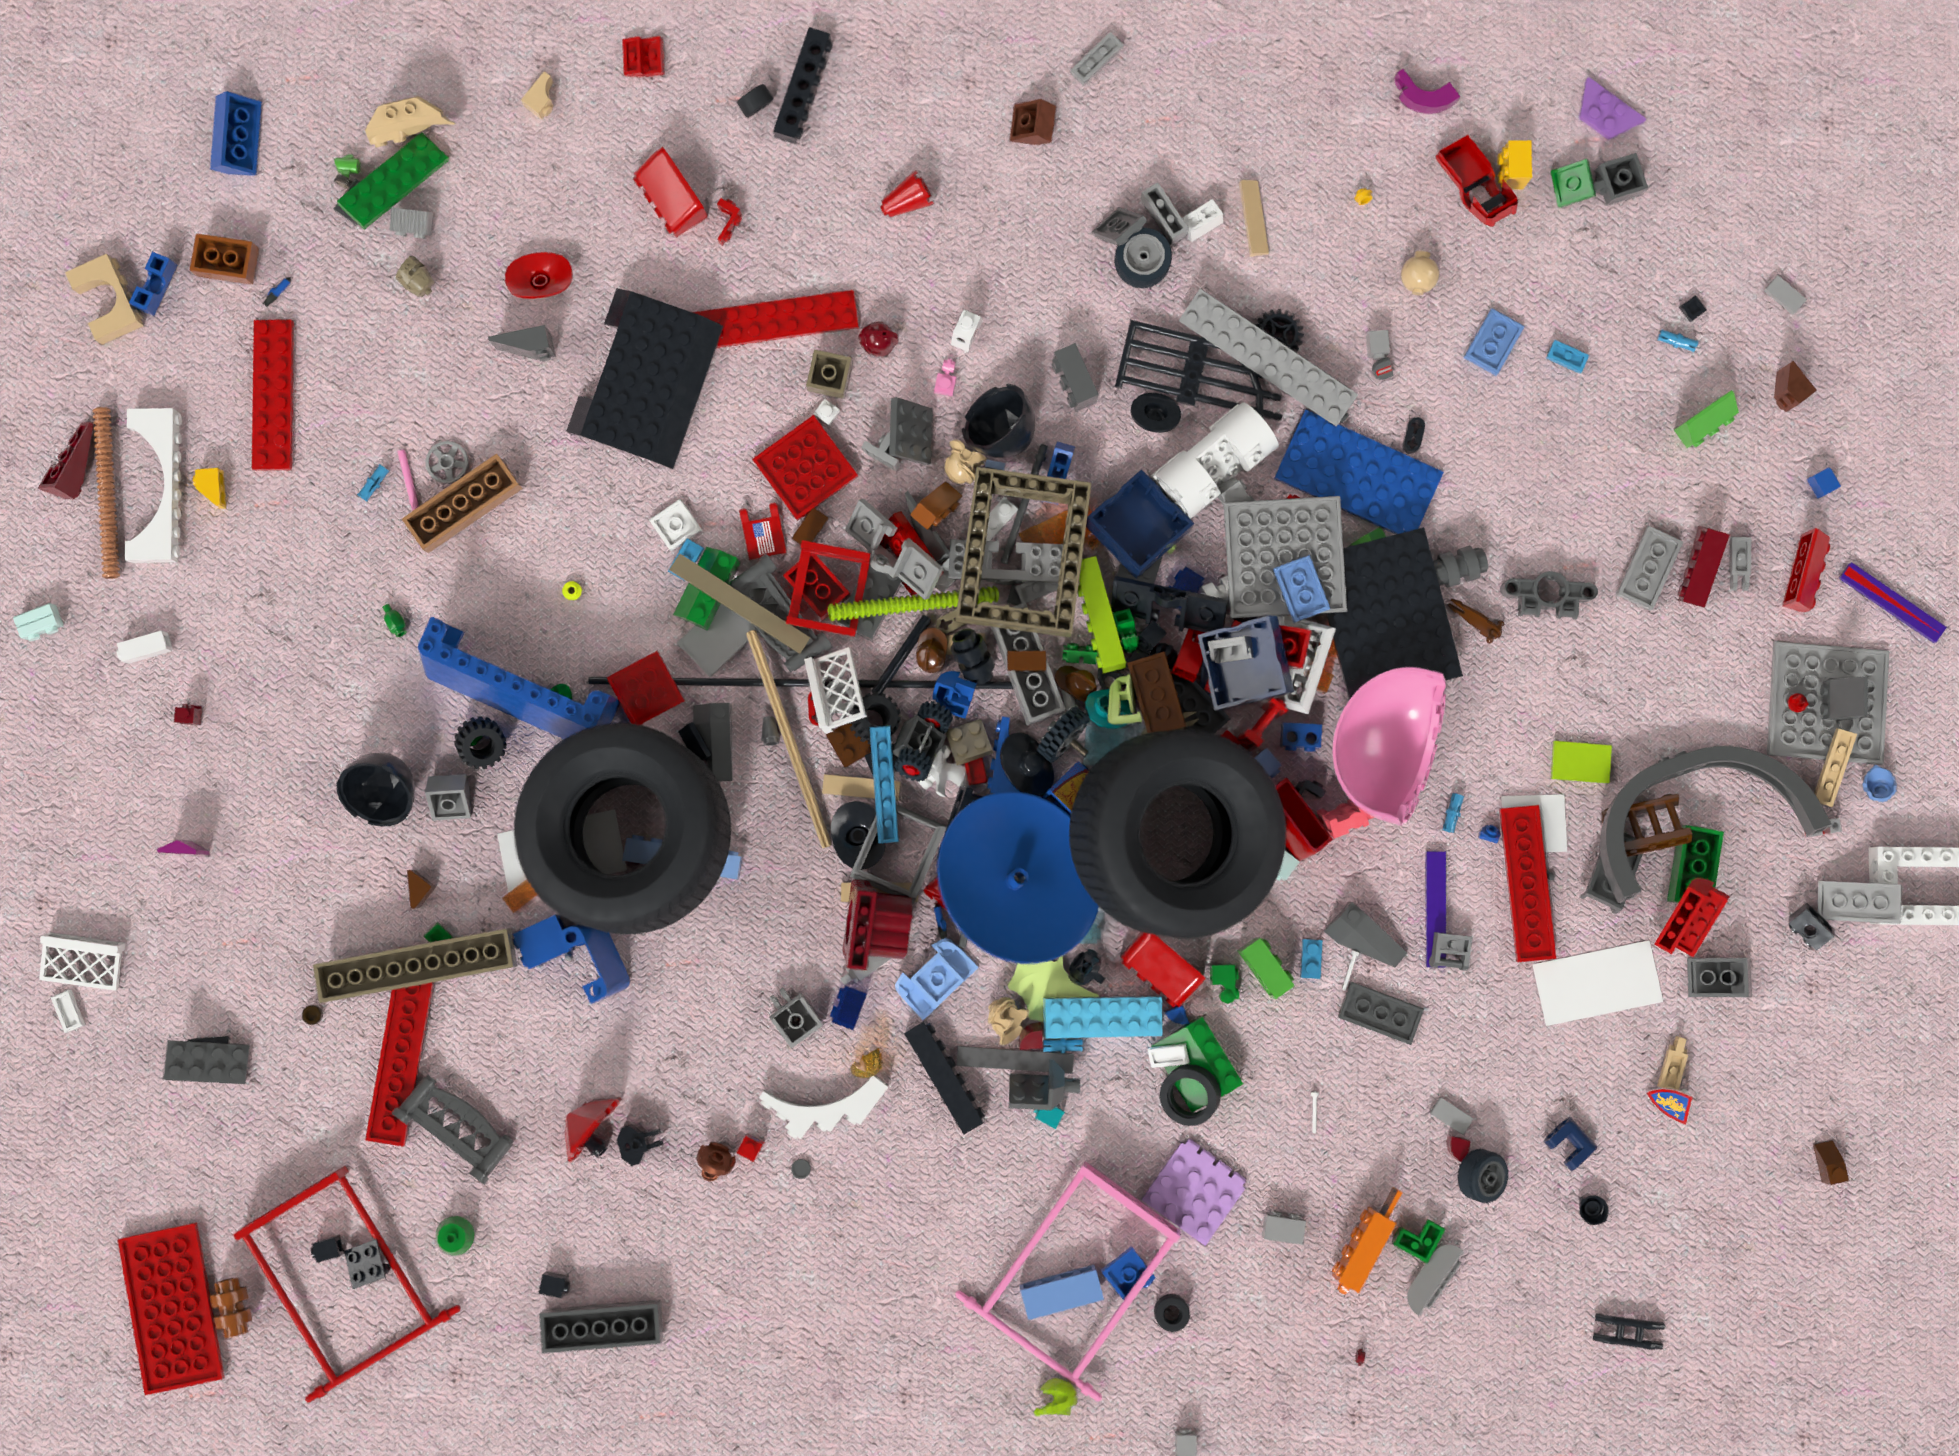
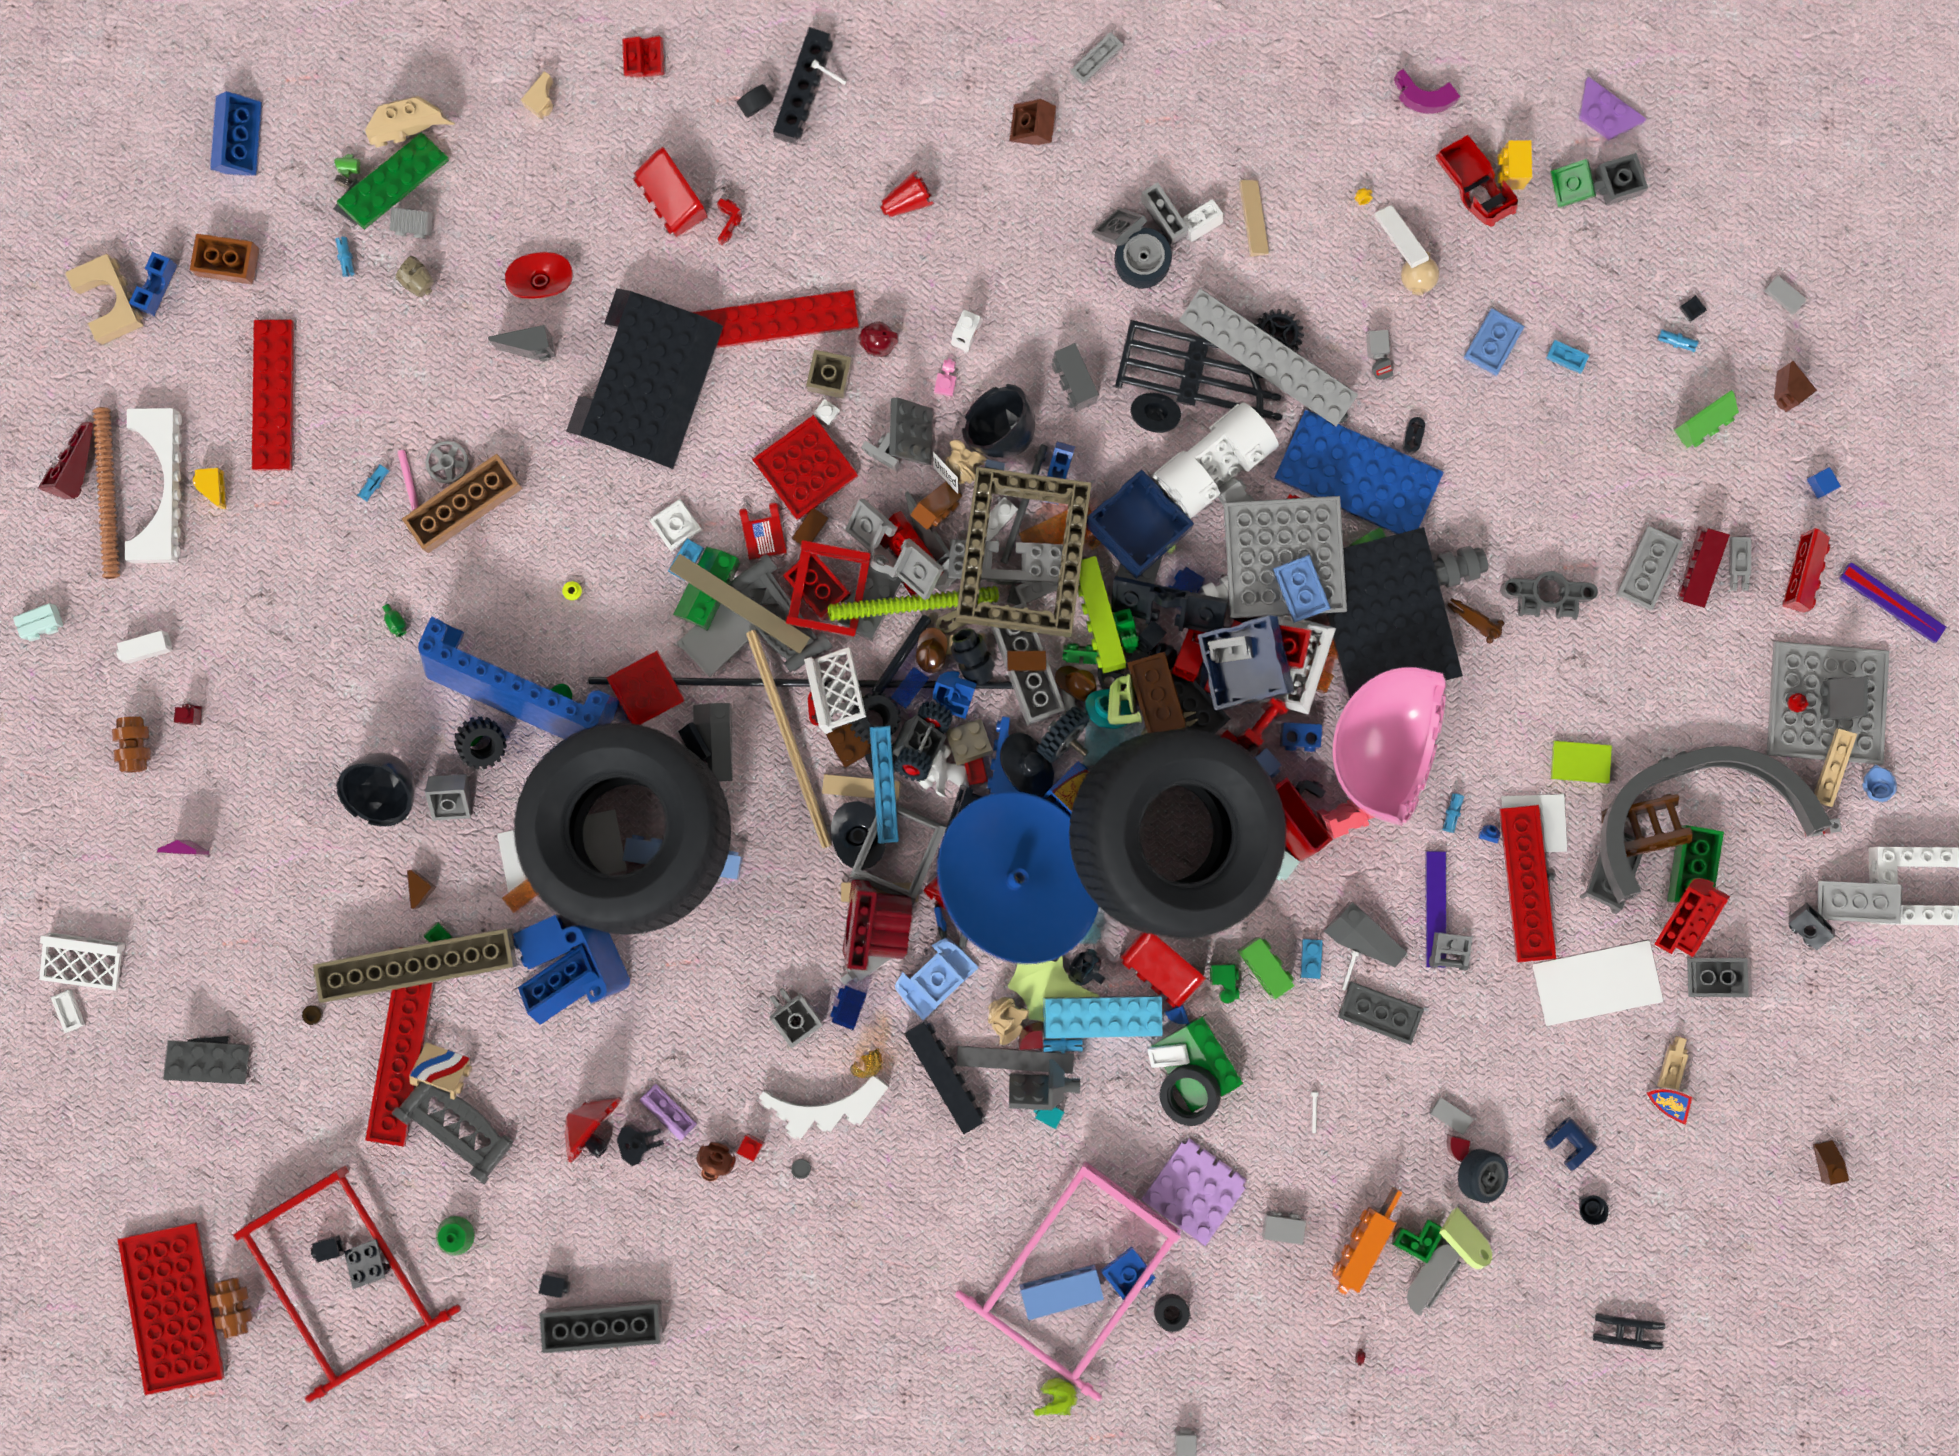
(131, 753): none -> dark orange piece
(275, 292): piece -> none
(344, 256): none -> dark azure pin
(441, 1069): none -> panel
(558, 985): none -> blue slope
(668, 1112): none -> lavender slope
(770, 733): flat silver cone -> none
(815, 64): none -> white piece
(910, 687): none -> clear blue brick
(945, 472): none -> white sticker
(1401, 236): none -> white tile
(1466, 1239): none -> yellowish green tile

